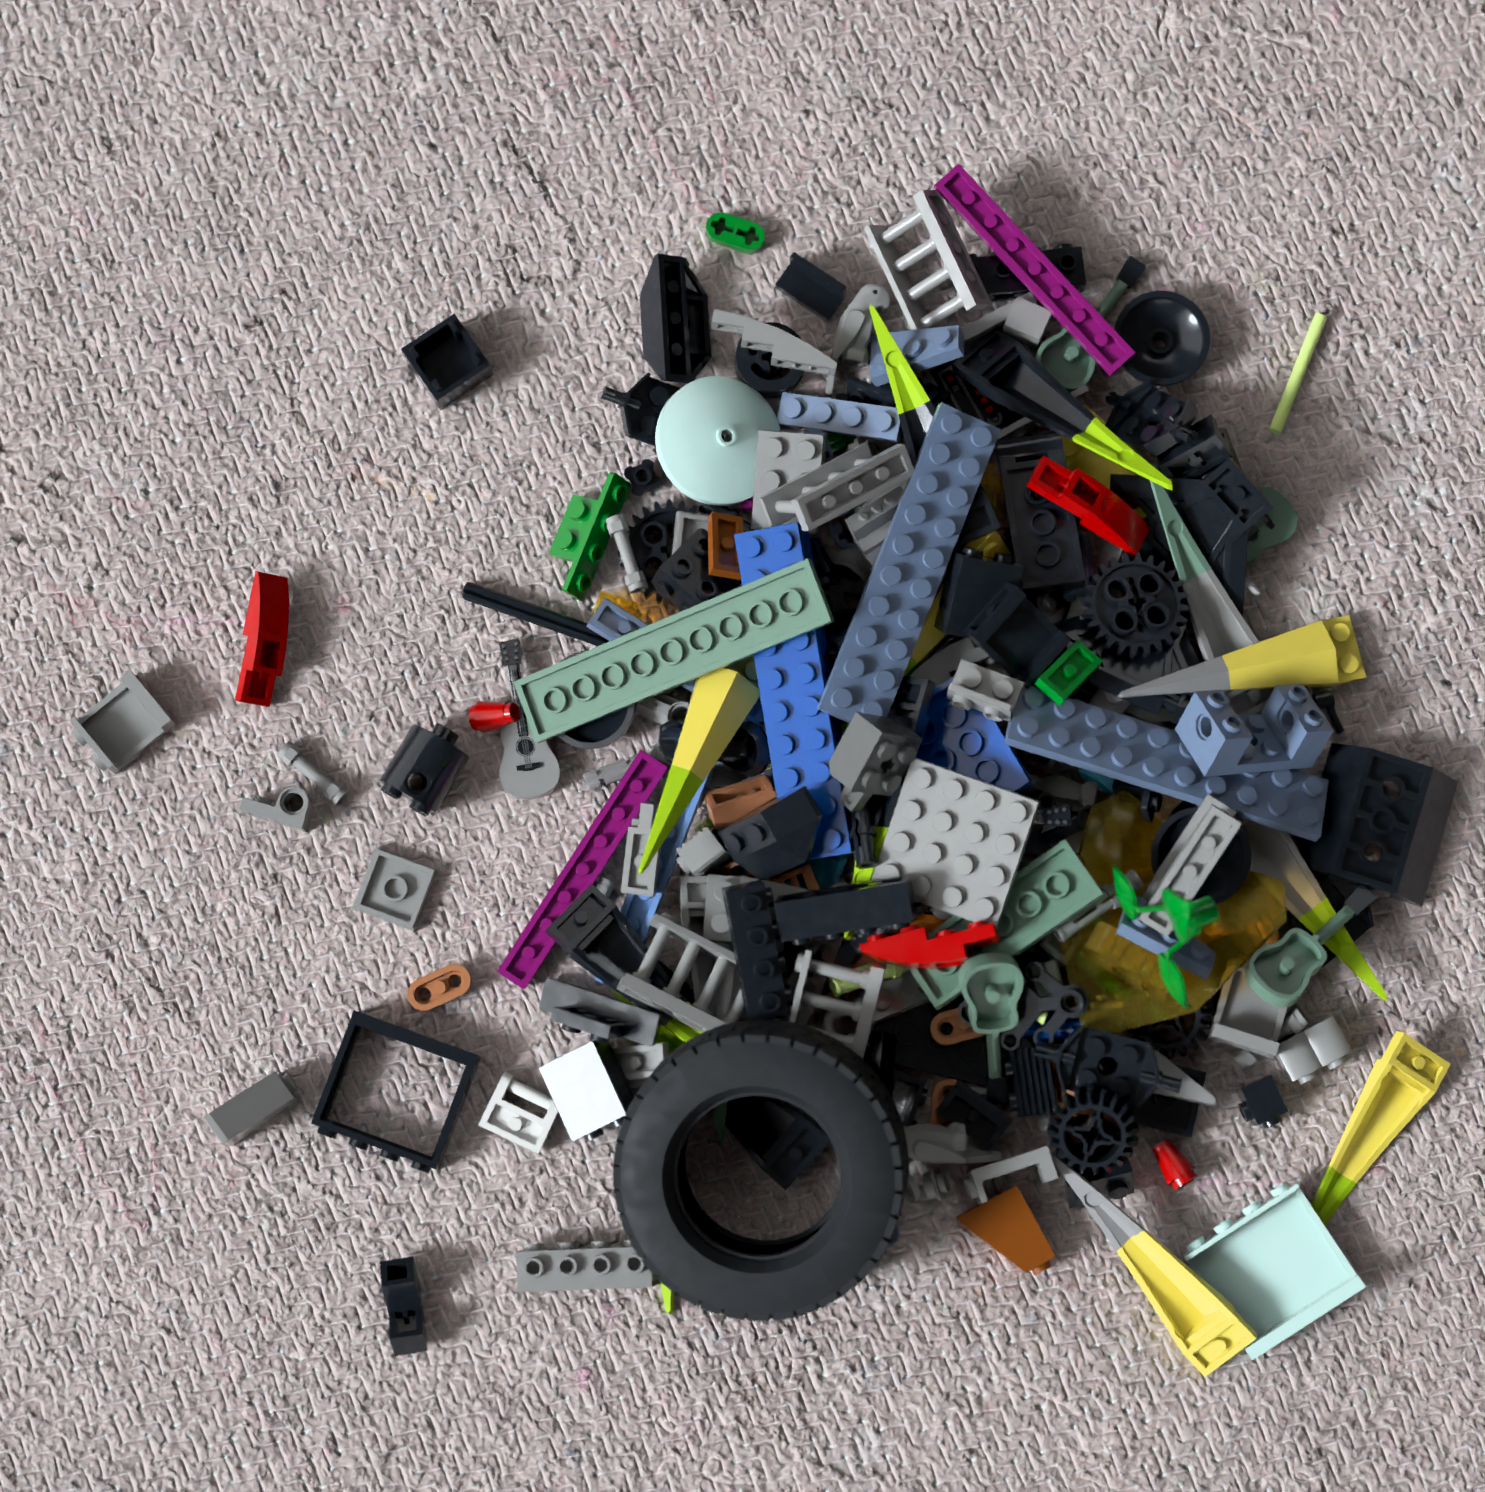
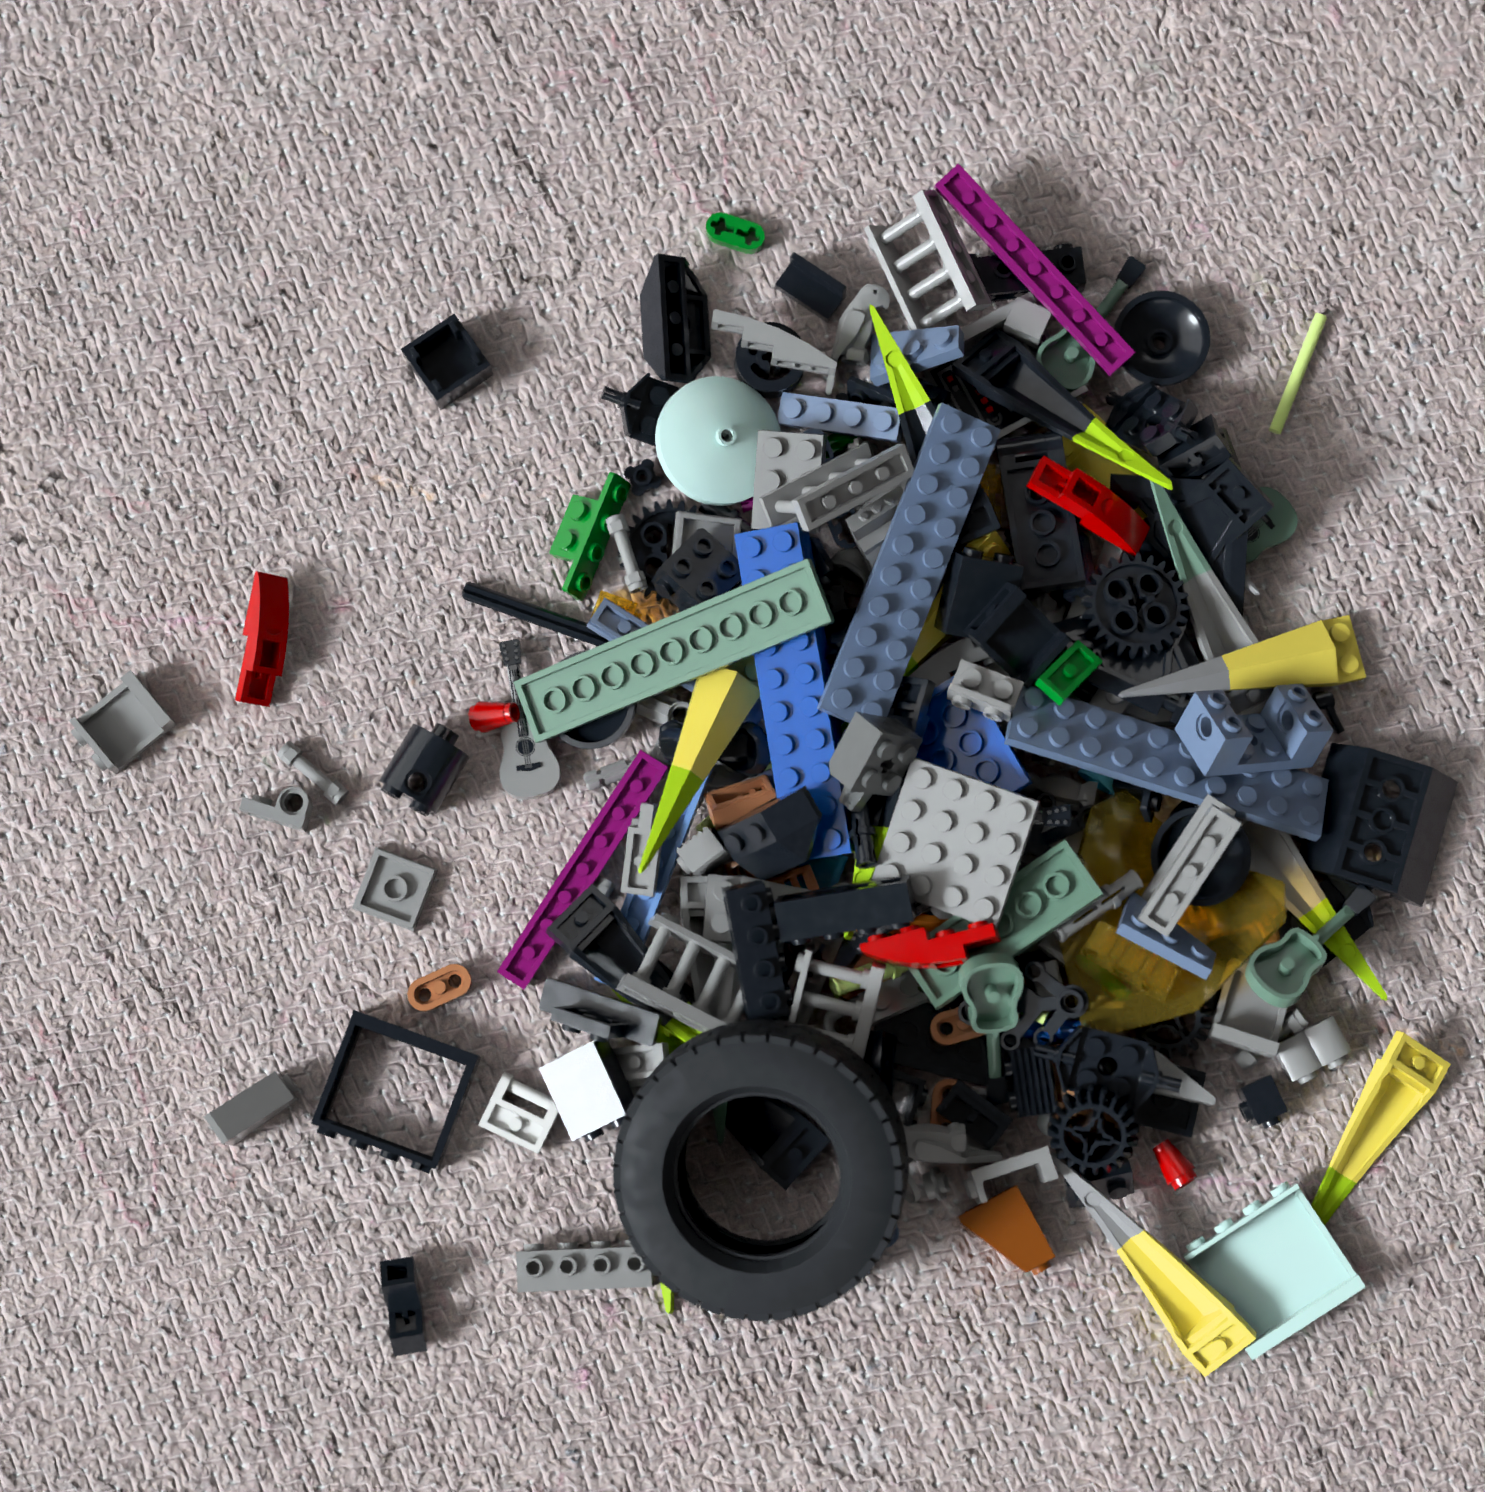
(722, 546): dark orange plate -> none
(1183, 916): green plant -> none

